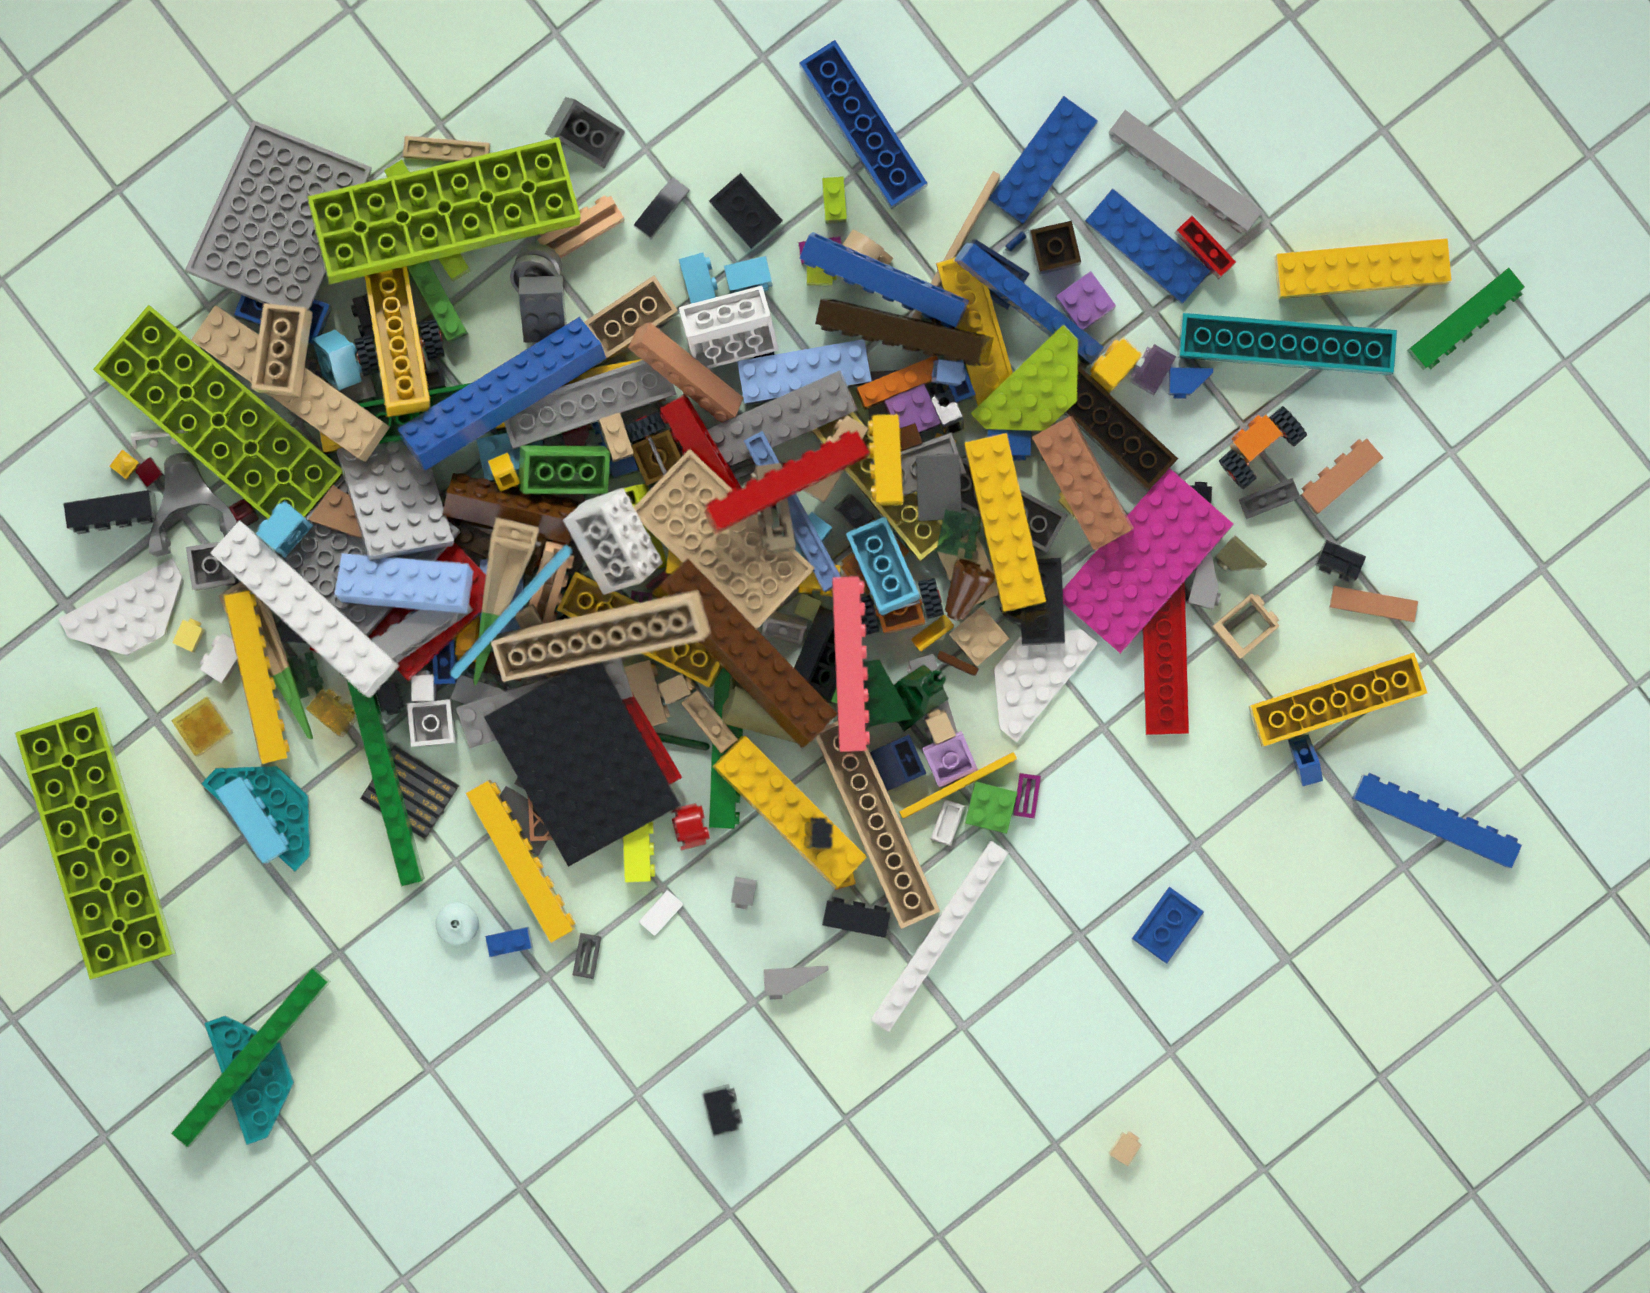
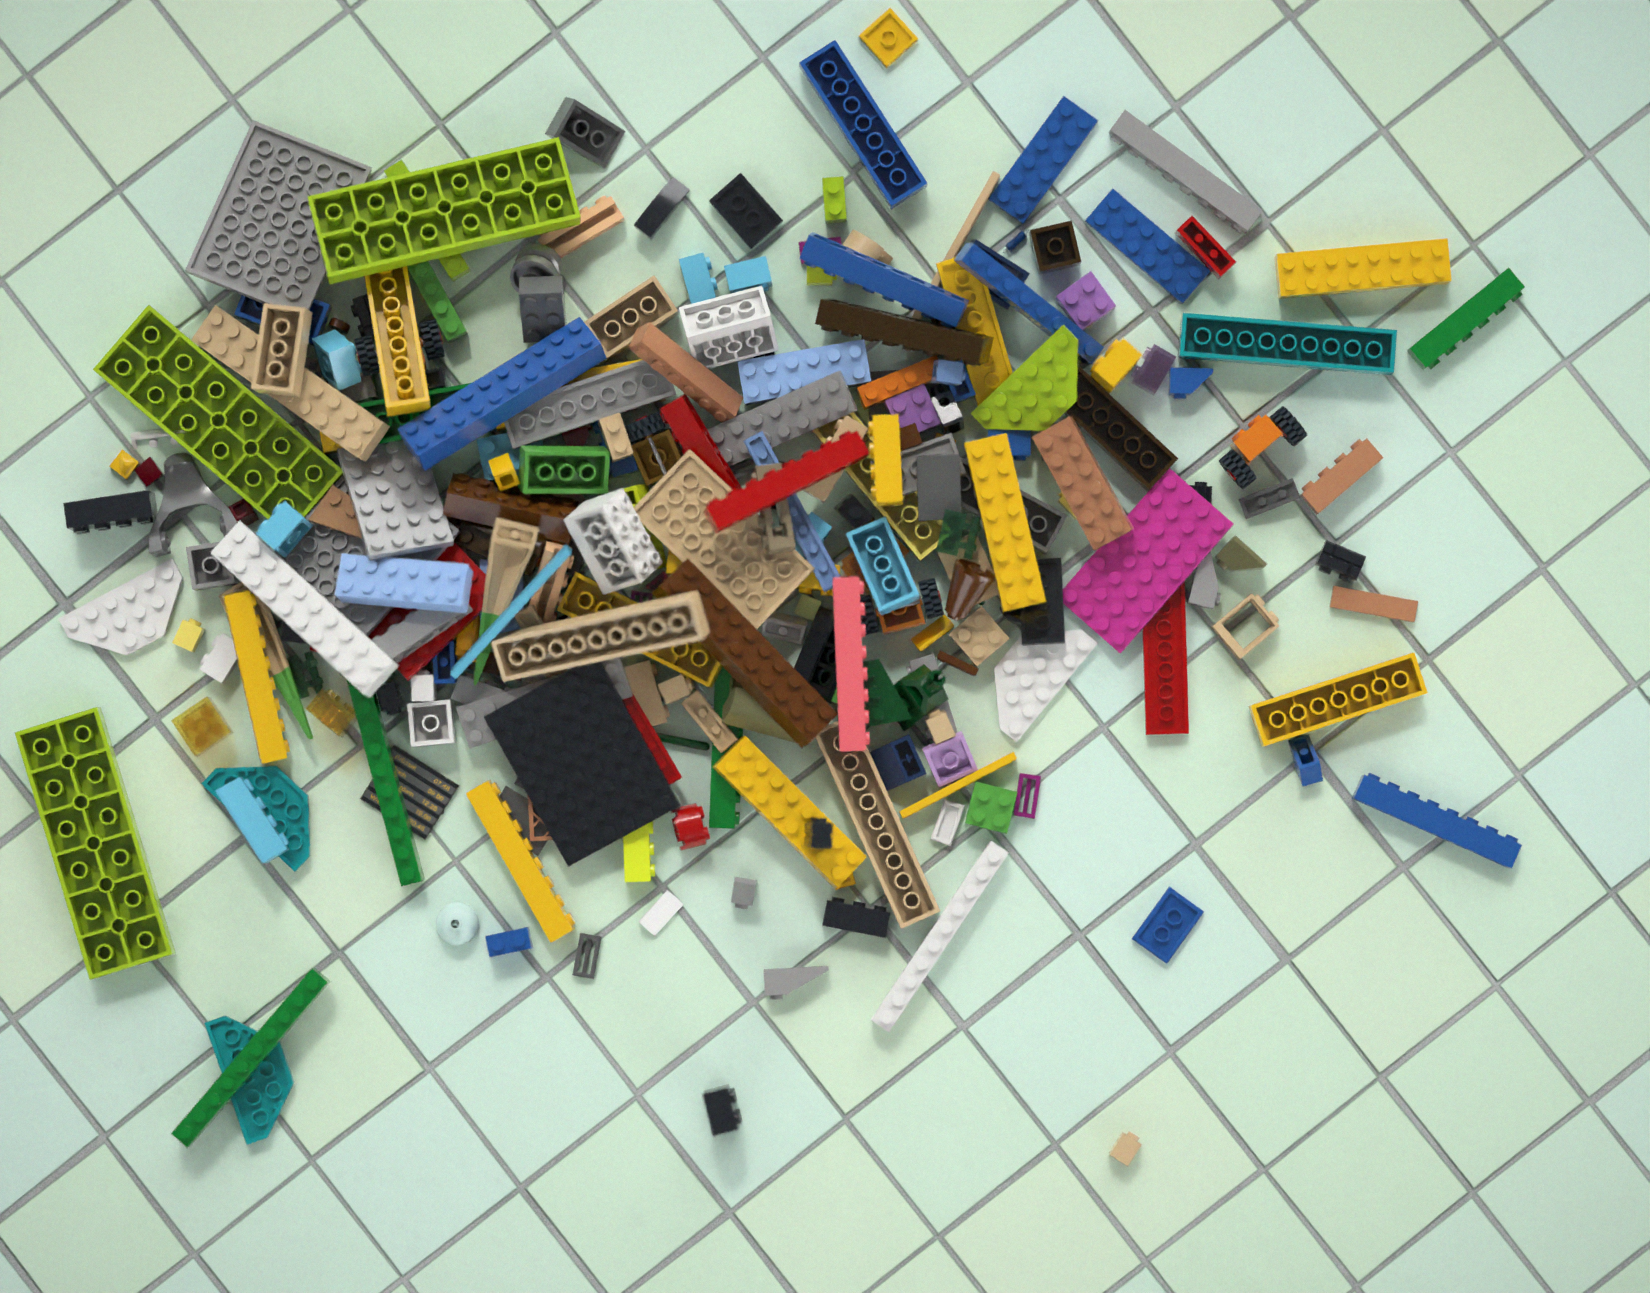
(339, 325): none -> reddish brown tile
(442, 149): tan tile -> none
(888, 37): none -> yellow tile

